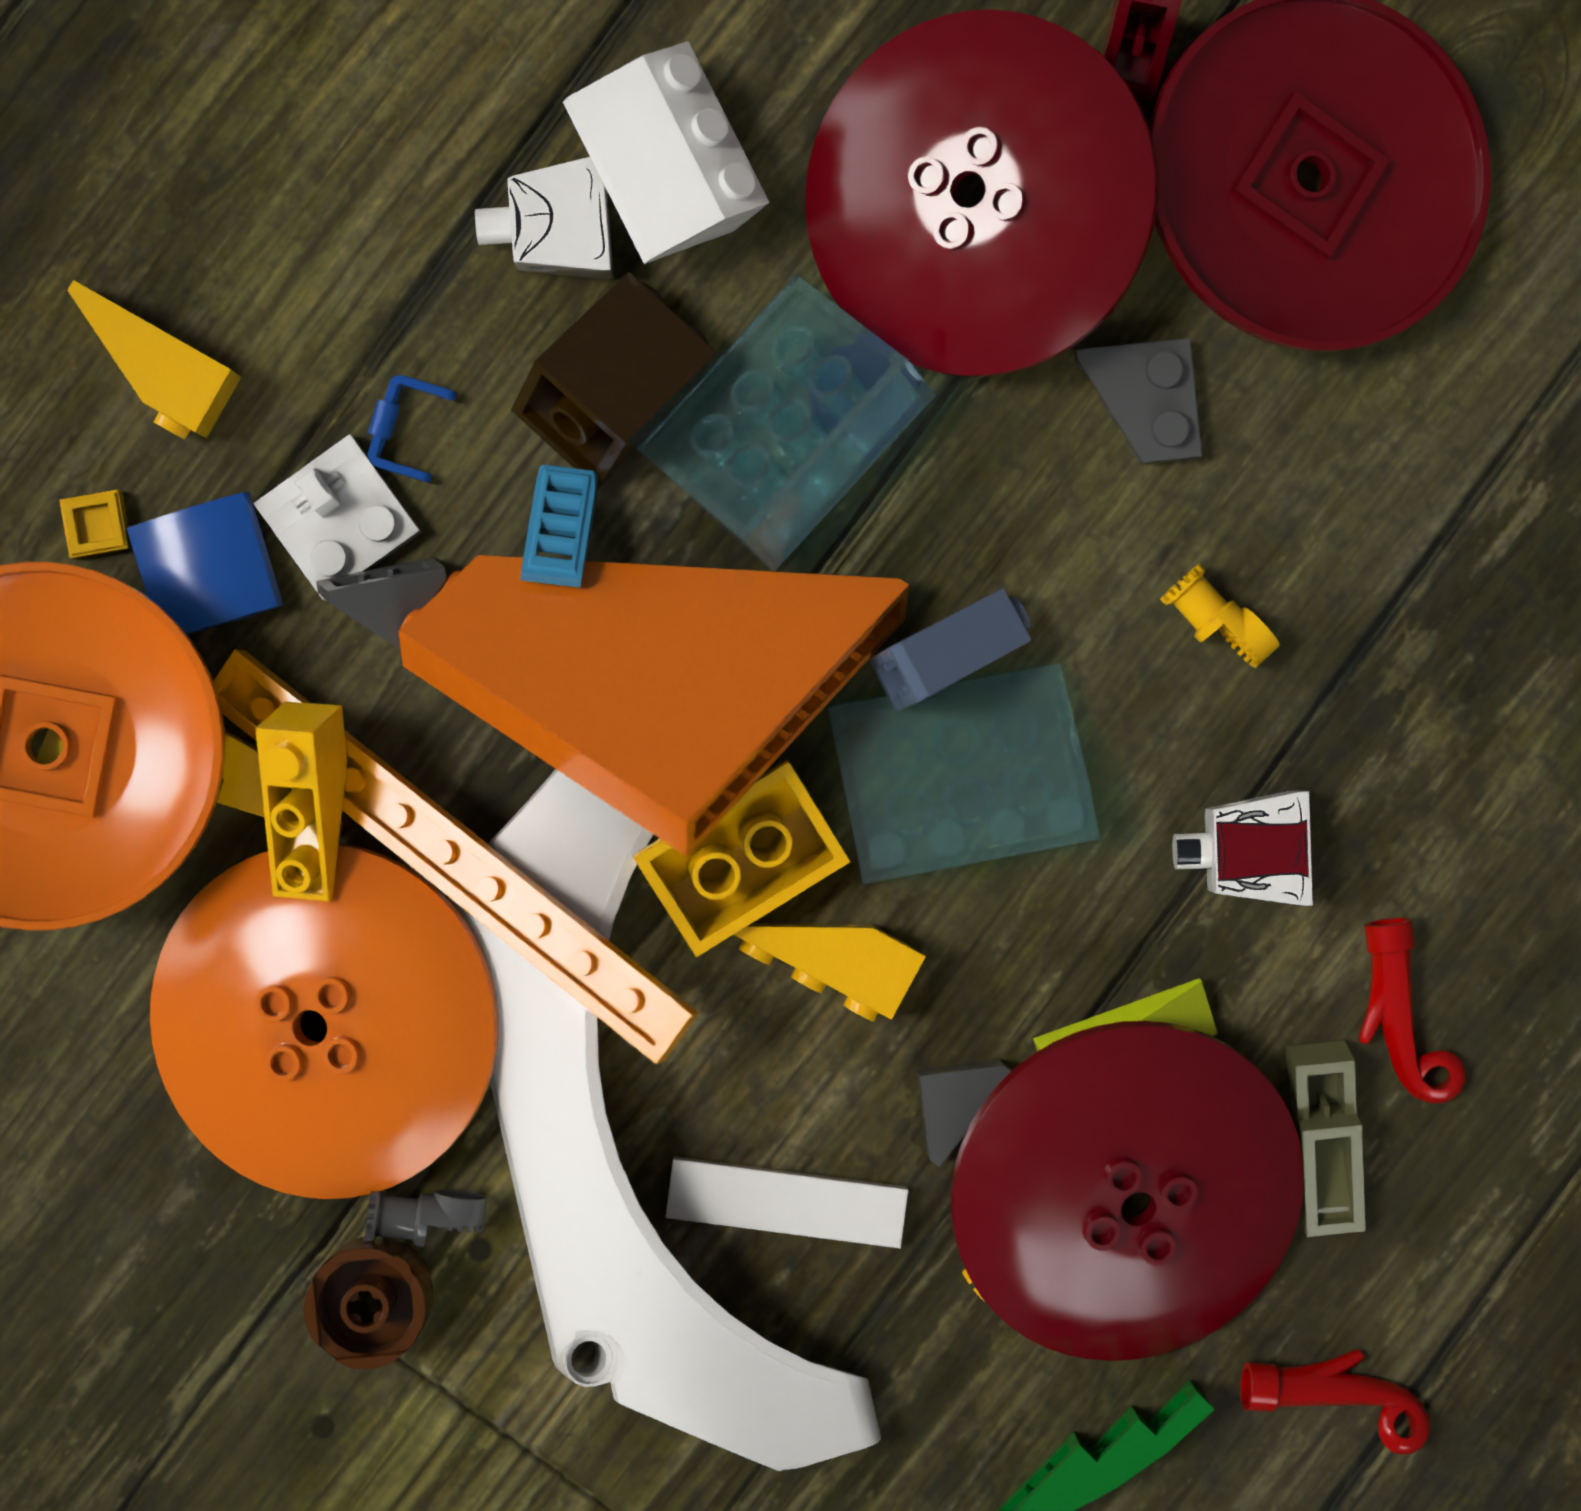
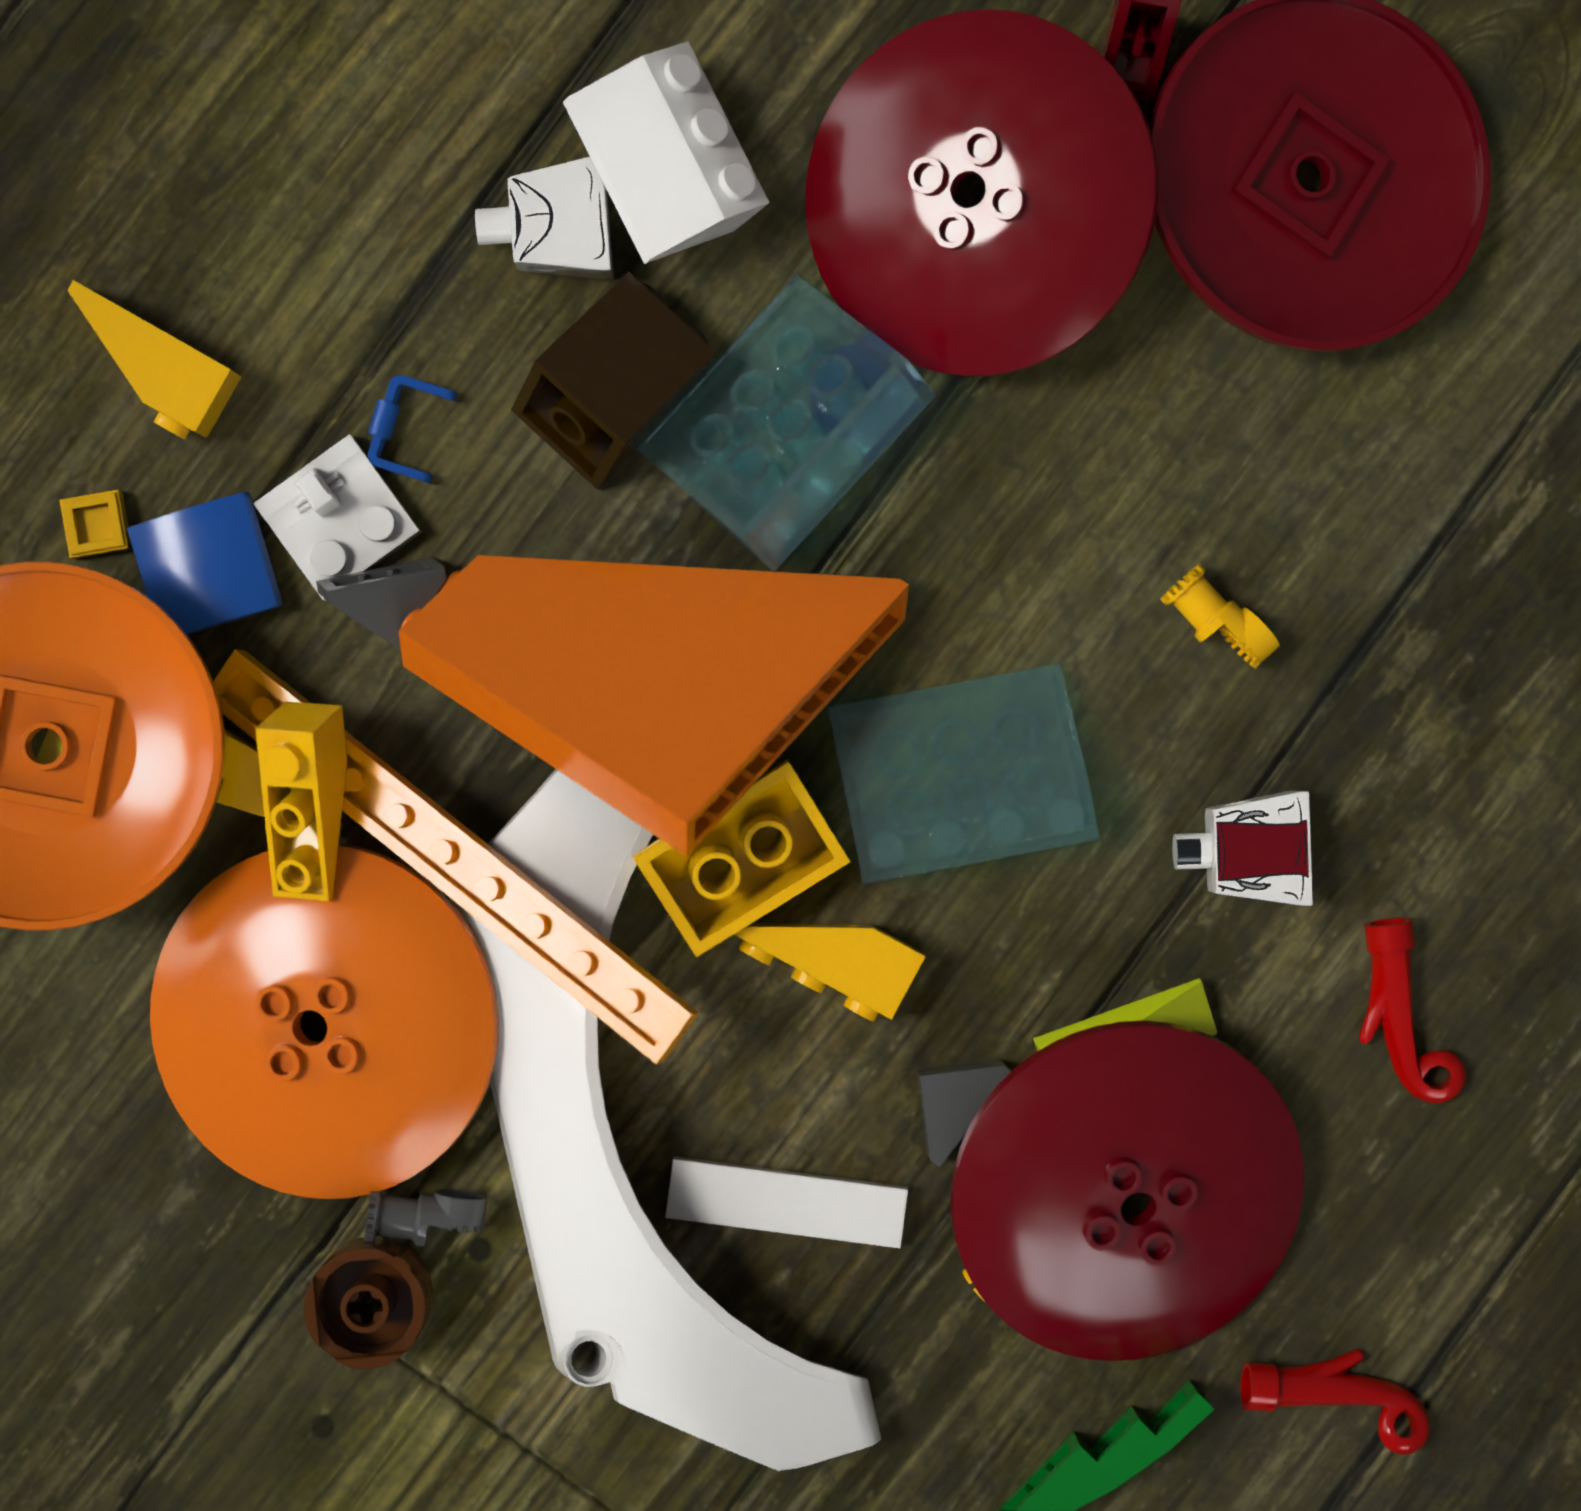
(561, 492): dark azure slope -> none
(951, 649): sand blue slope -> none
(1149, 396): dark grey wing -> none
(1330, 1136): olive slope -> none

